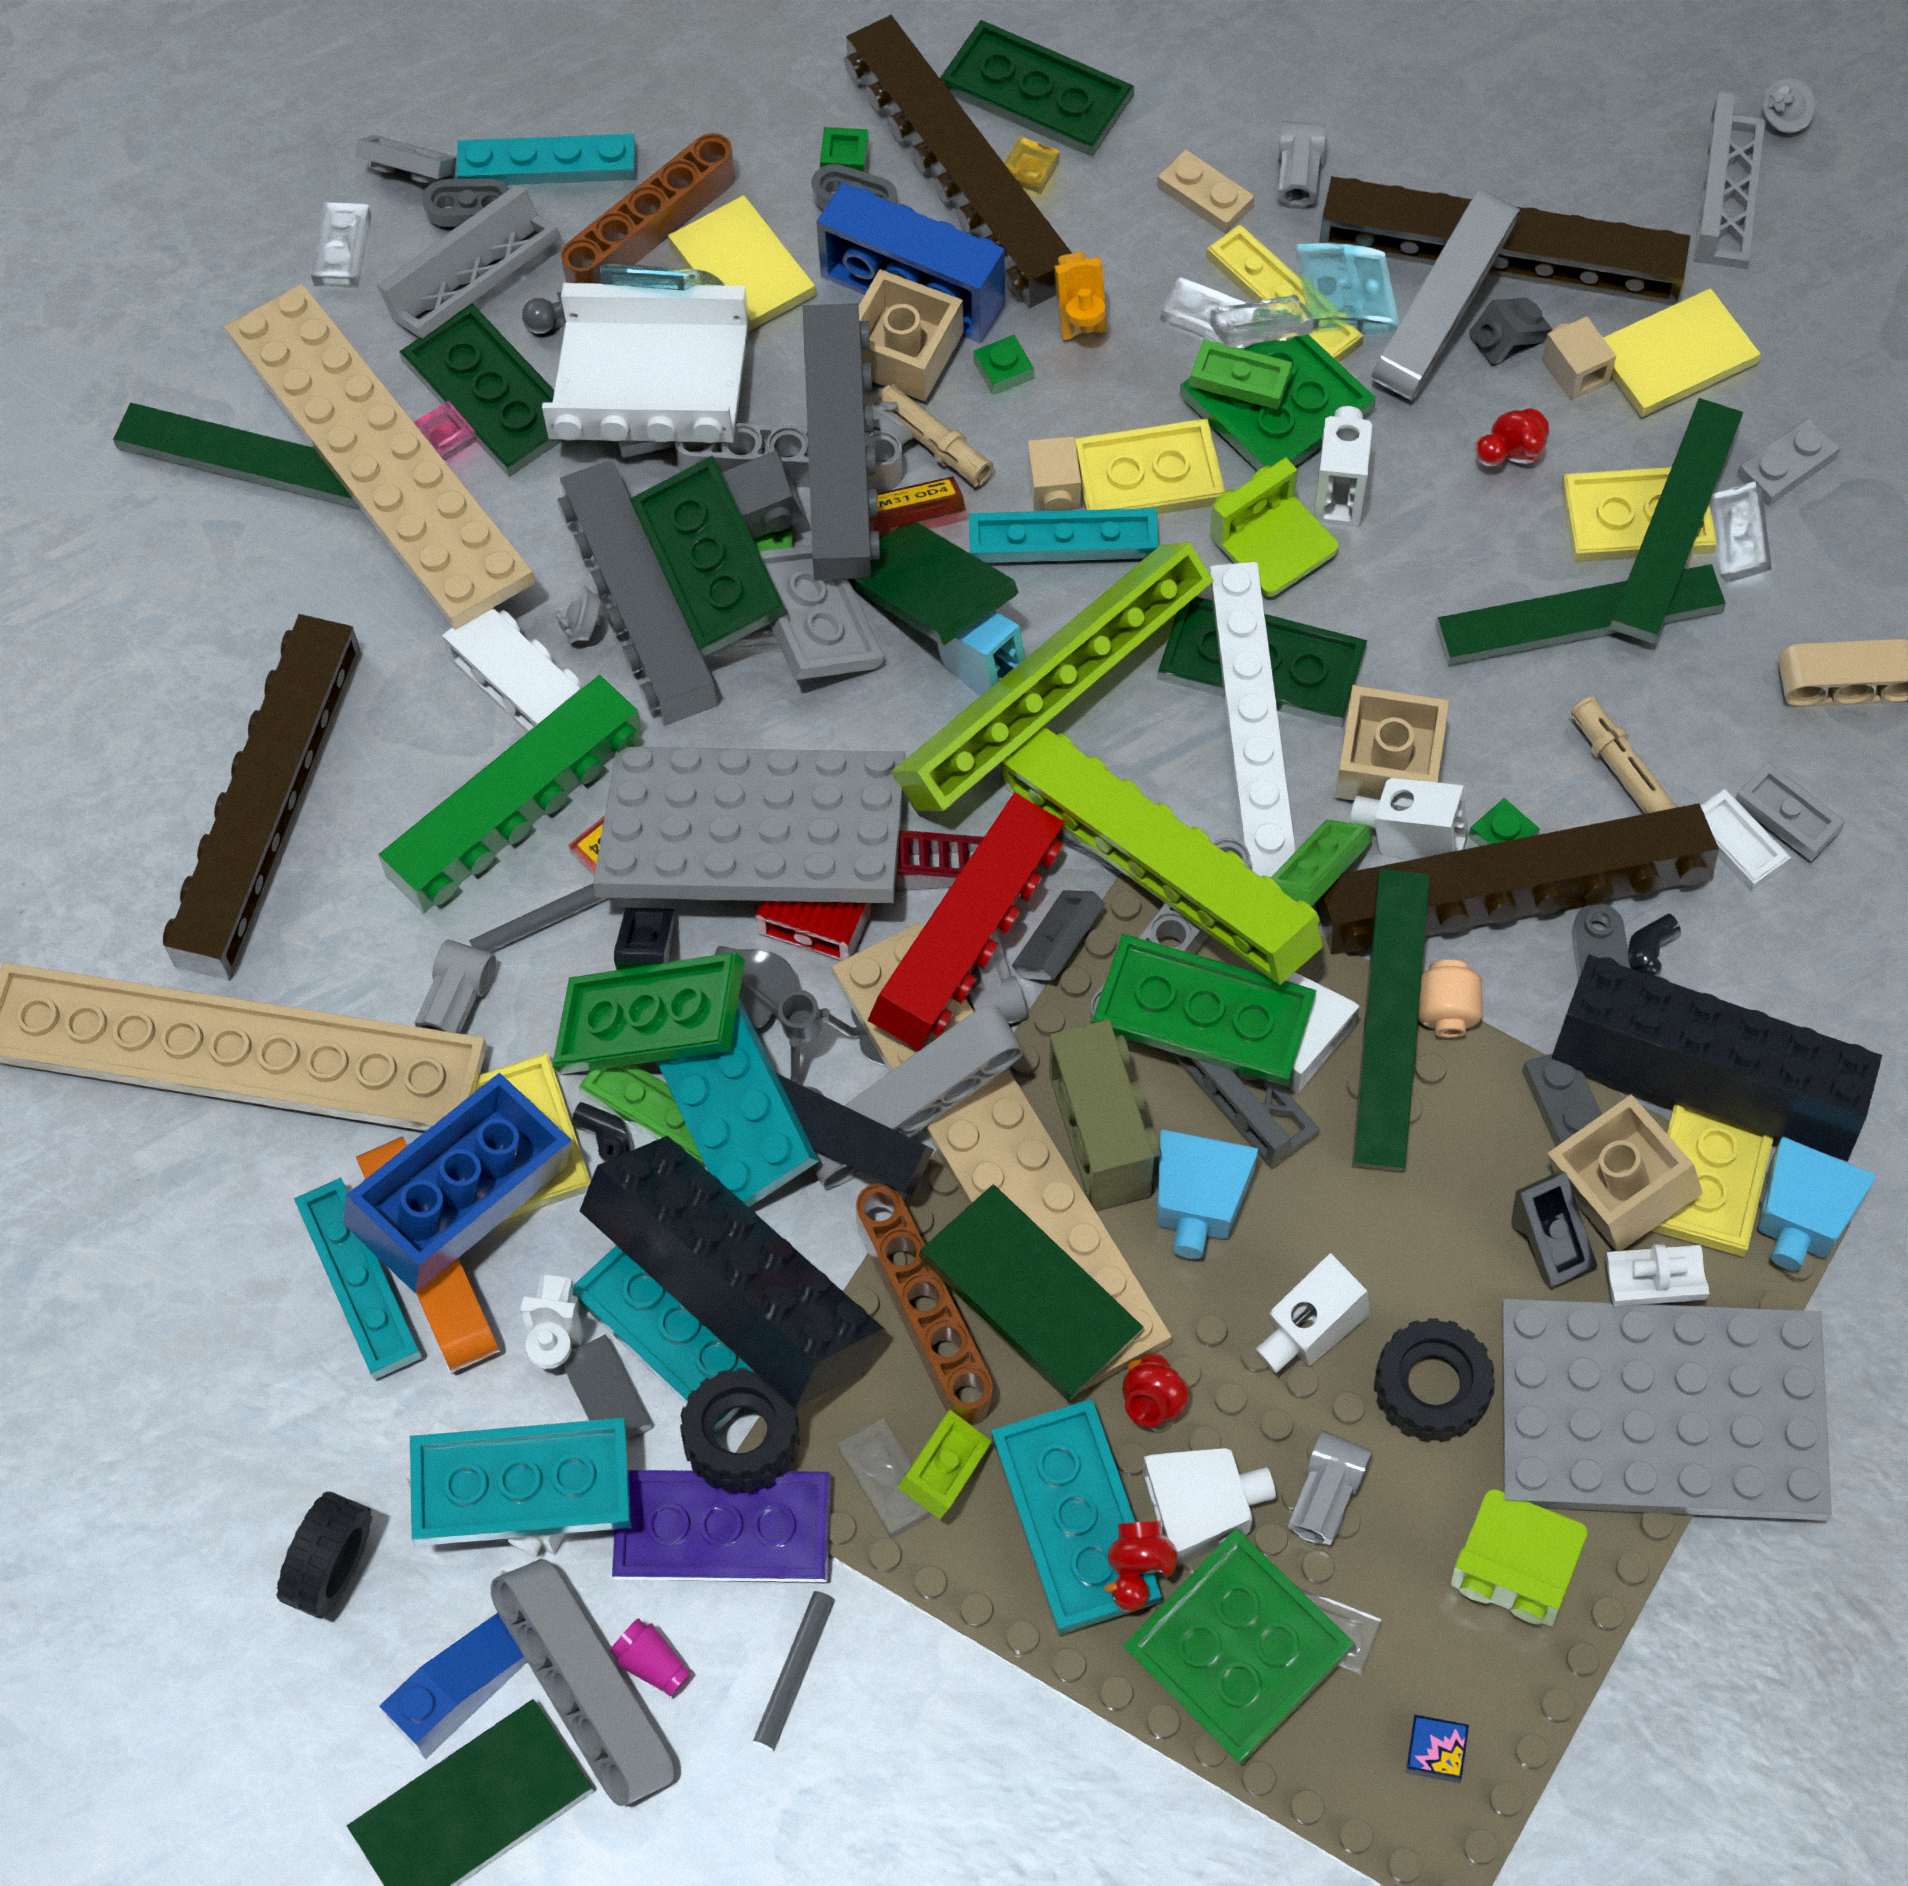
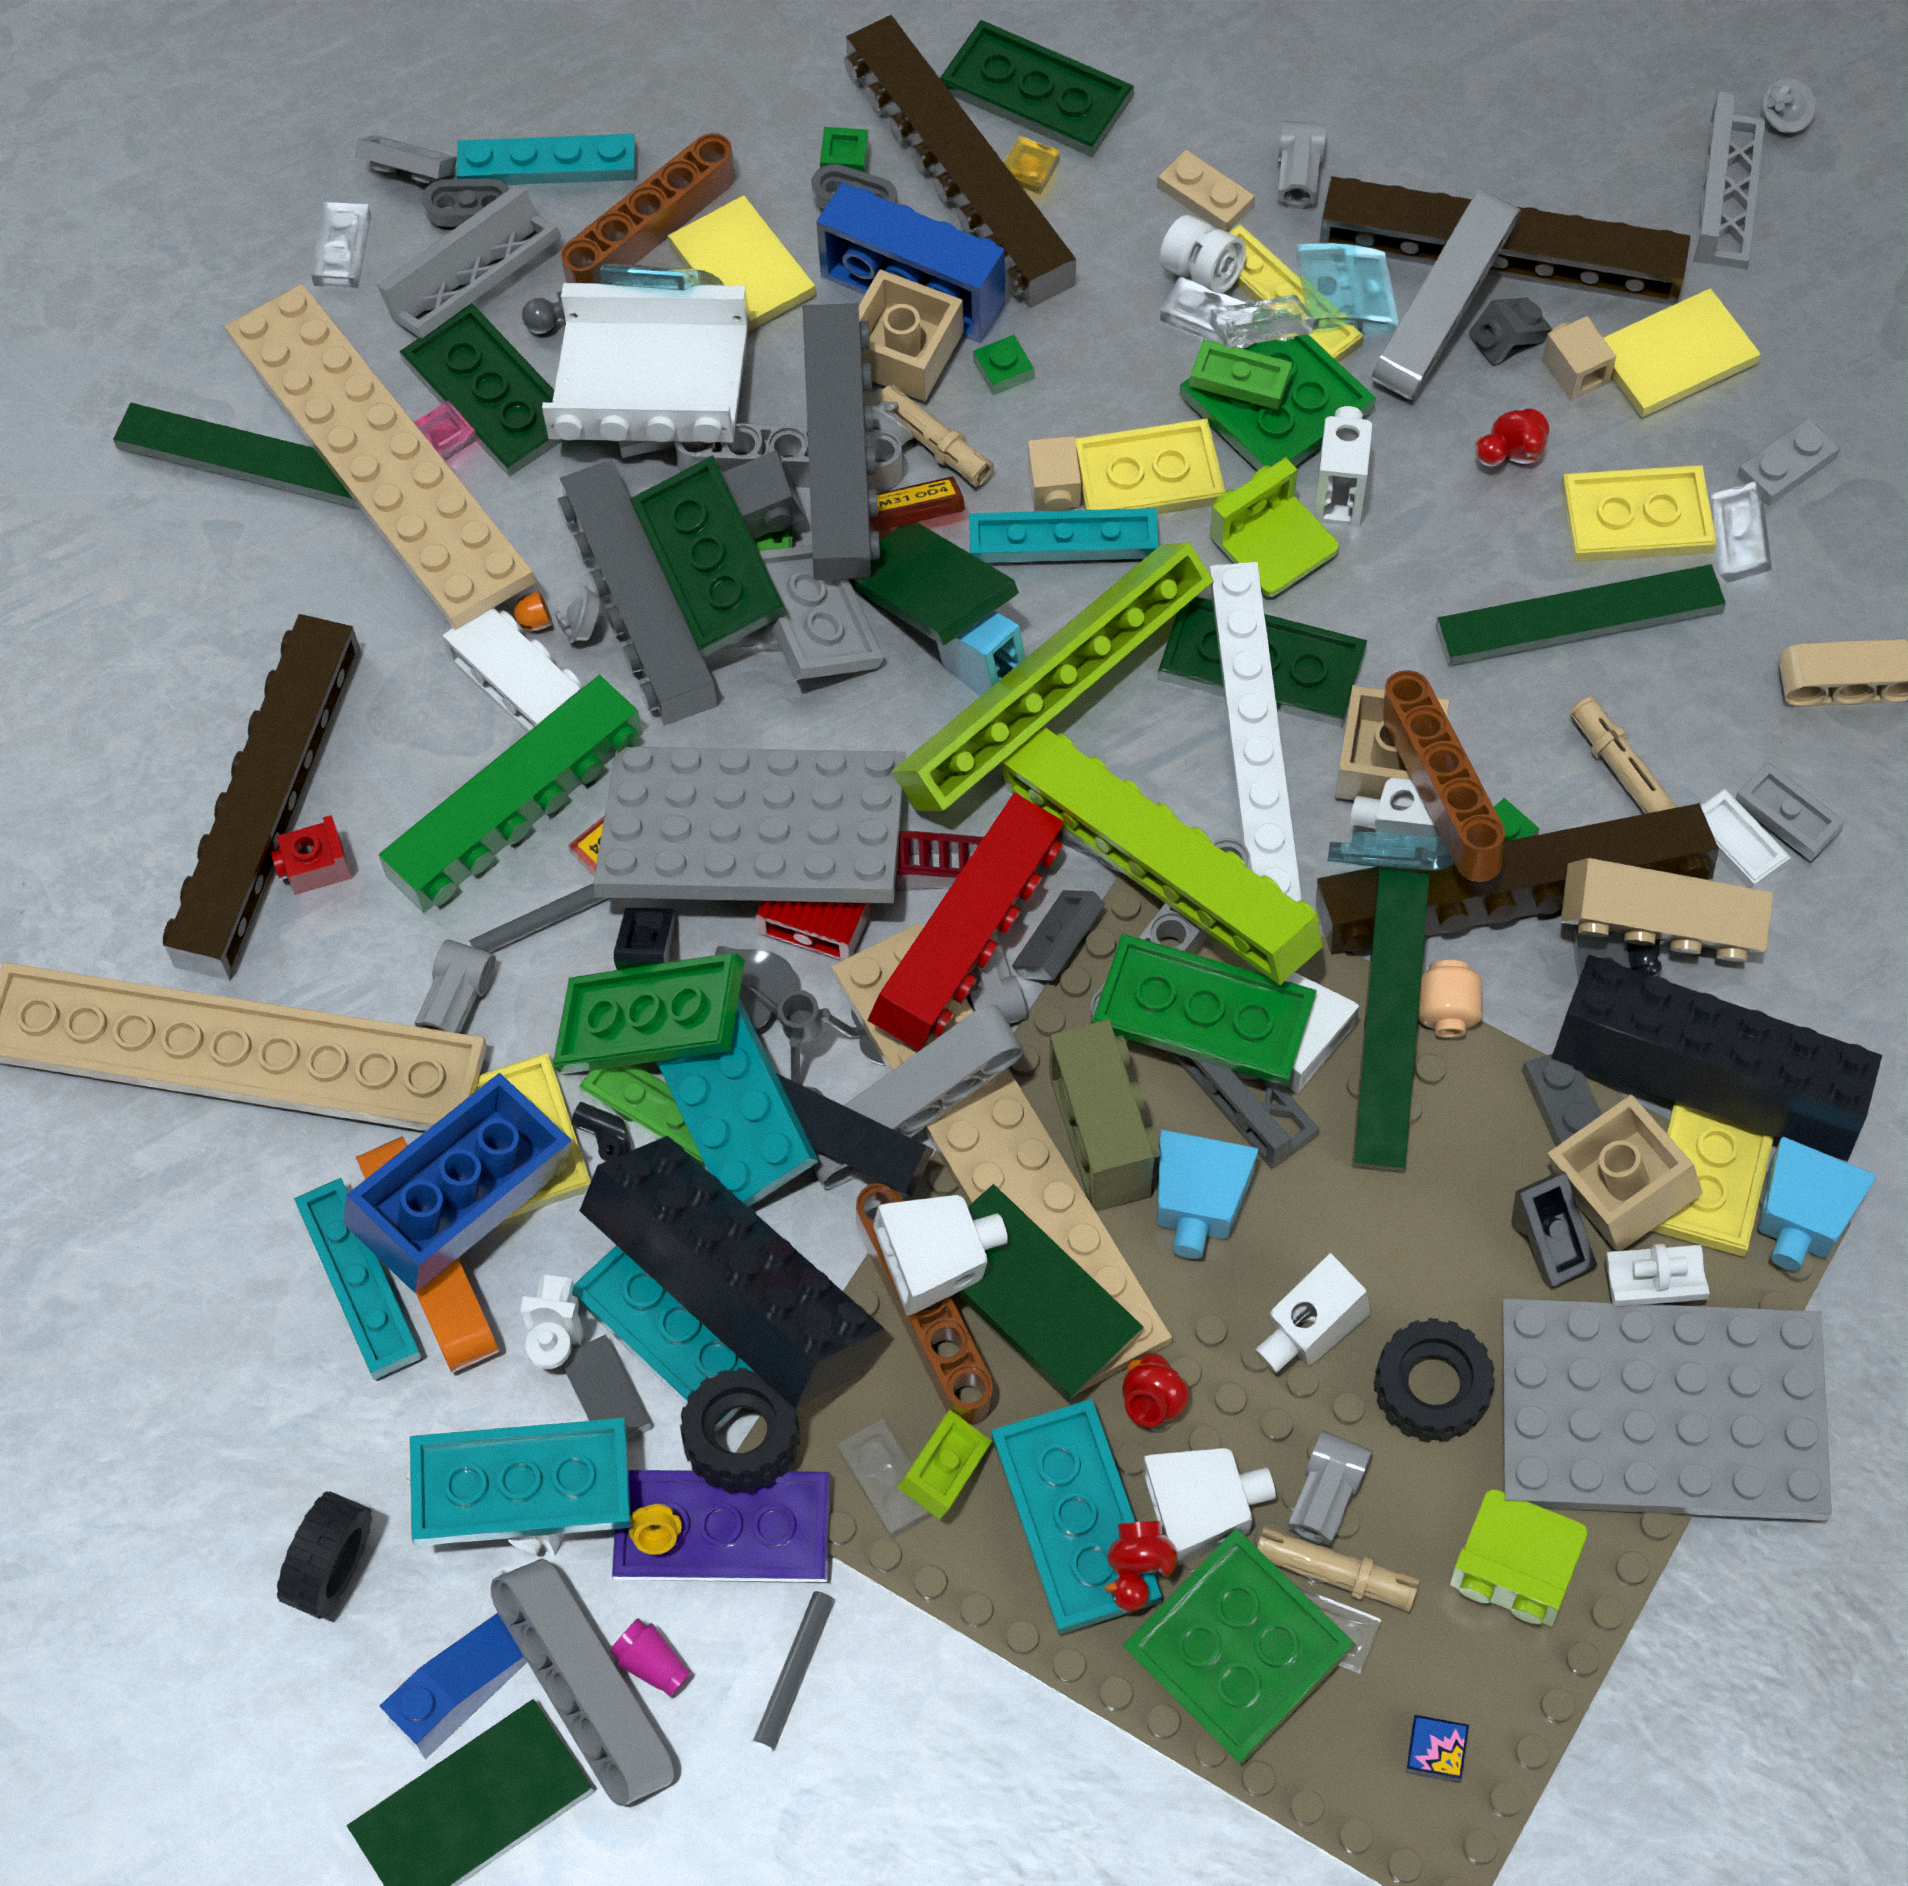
(311, 857): none -> red brick
(532, 612): none -> orange hinge
(656, 1538): none -> yellow plate
(935, 1247): none -> white torso
(1080, 295): light orange hips -> none
(1203, 254): none -> white wheel
(1322, 860): bright green tile -> none
(1344, 1571): none -> tan pin
(1391, 851): none -> clear light blue slope
(1443, 776): none -> dark orange beam
(1666, 908): none -> tan brick
(1676, 521): dark green tile -> none

